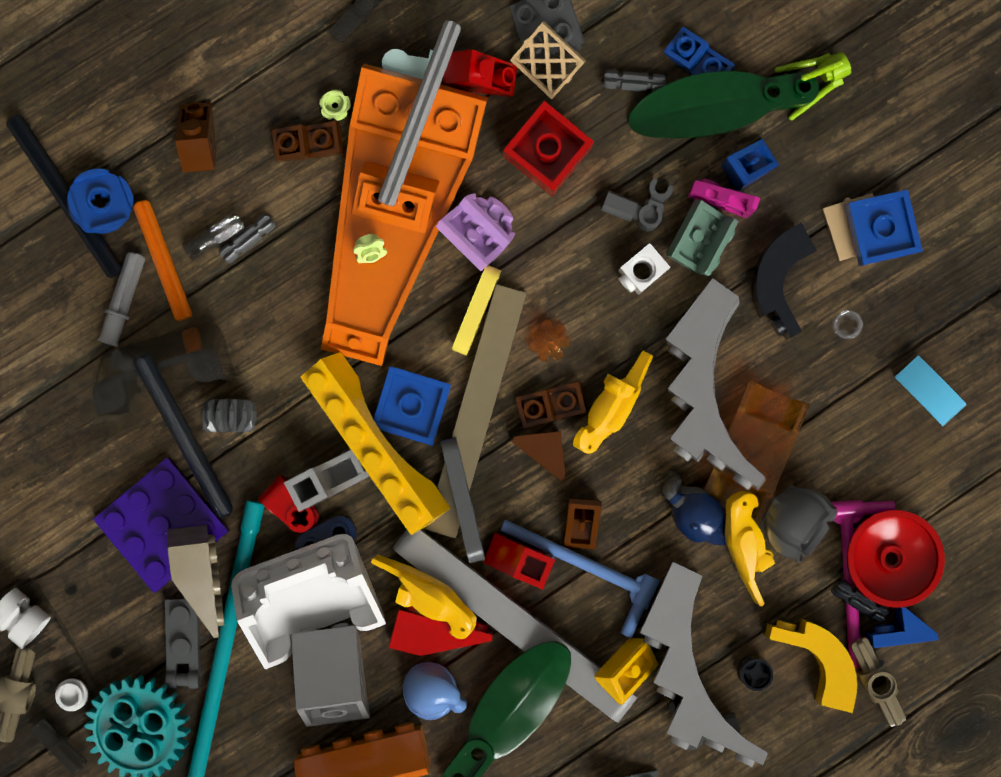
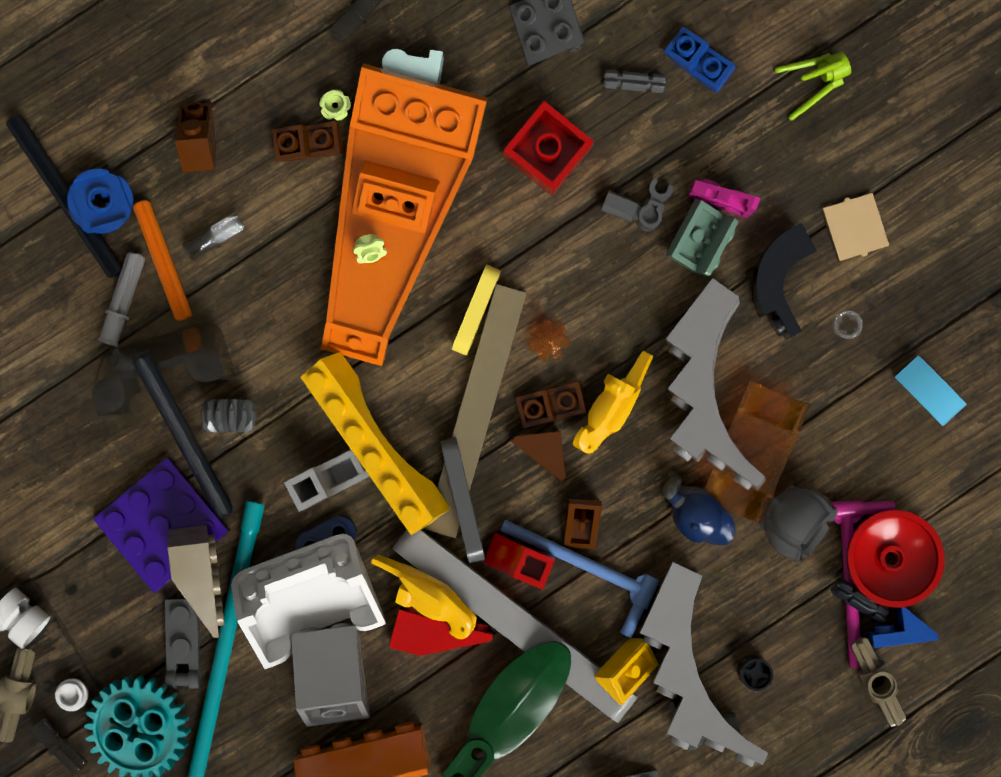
(247, 238): dark grey axle -> none
(279, 502): red piece -> none
(411, 405): blue plate -> none
(419, 113): light grey axle -> none
(432, 691): medium blue piece -> none
(478, 229): lavender slope -> none
(480, 73): red slope -> none
(529, 43): tan window -> none
(649, 257): white brick -> none
(716, 103): dark green plant -> none
(746, 541): yellow animal -> none
(749, 164): blue slope -> none
(837, 672): yellow arch -> none
(883, 227): blue plate -> none

